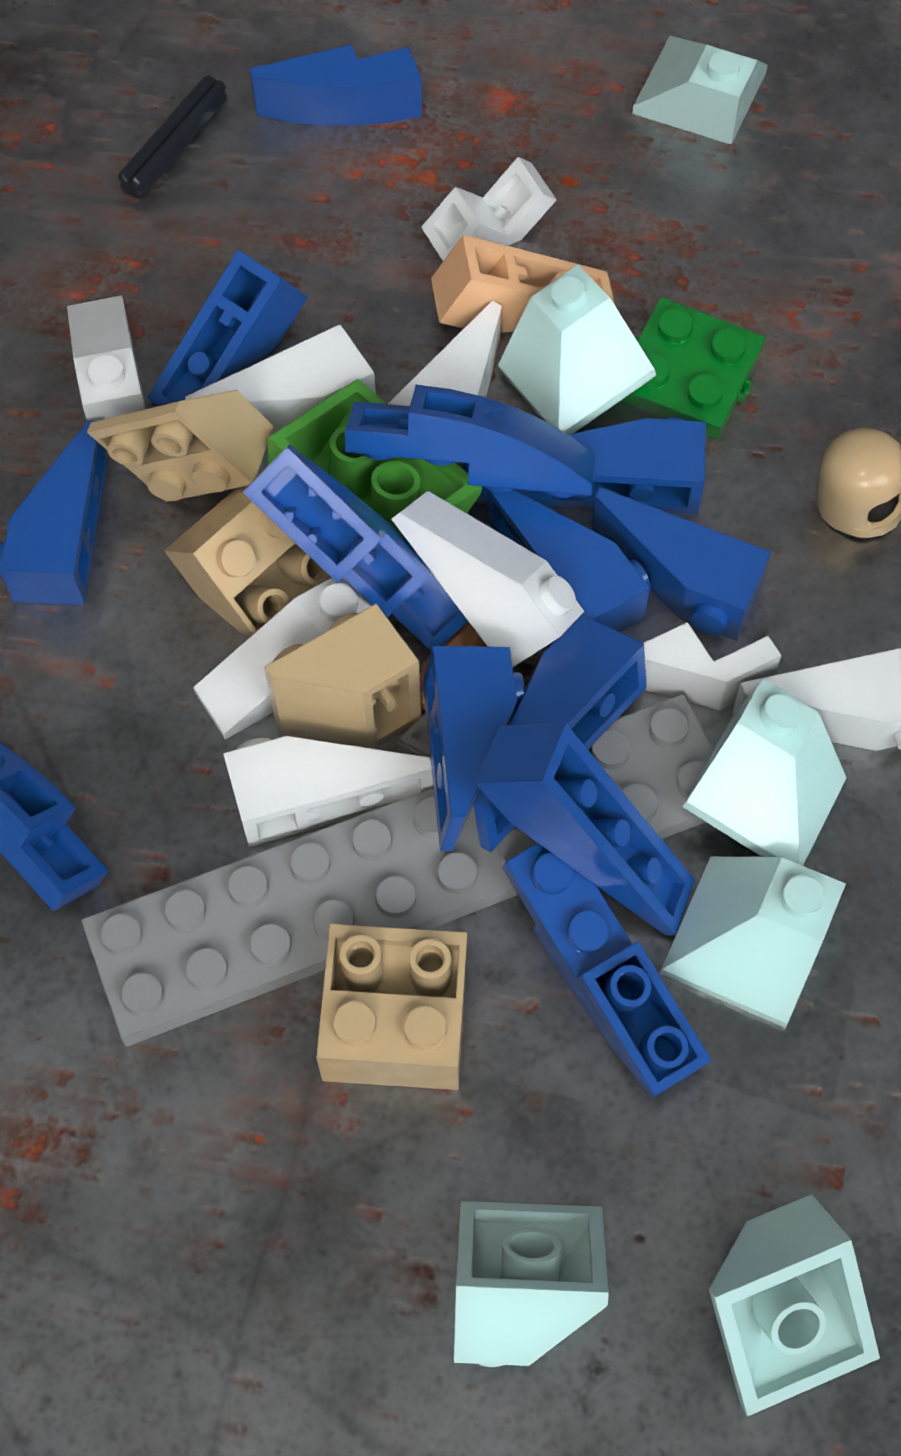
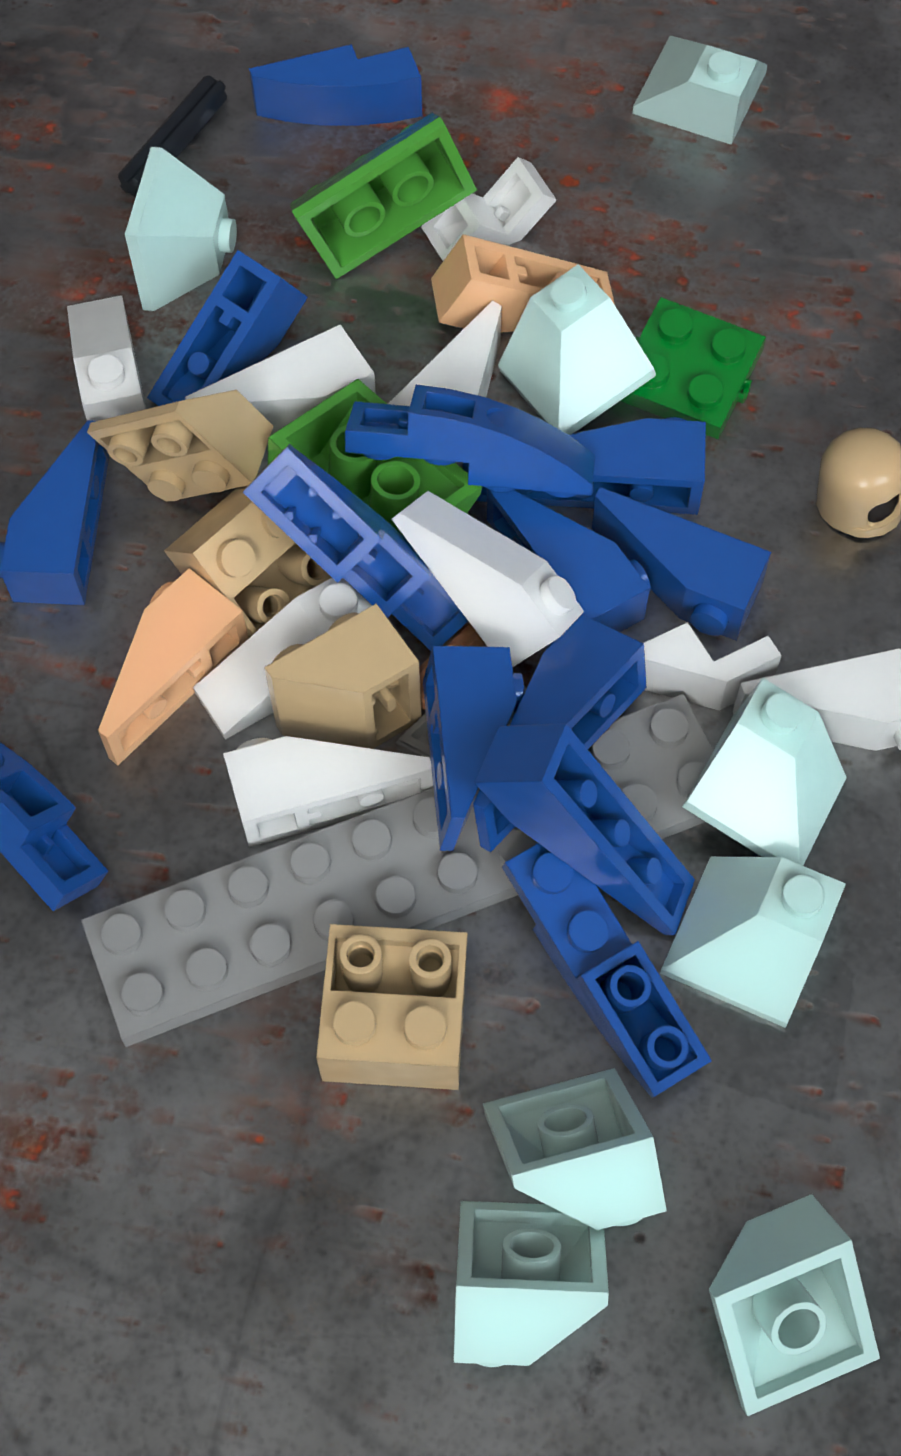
(175, 646): none -> light nougat slope
(176, 231): none -> light aqua slope
(384, 195): none -> bright green slope
(580, 1150): none -> light aqua slope

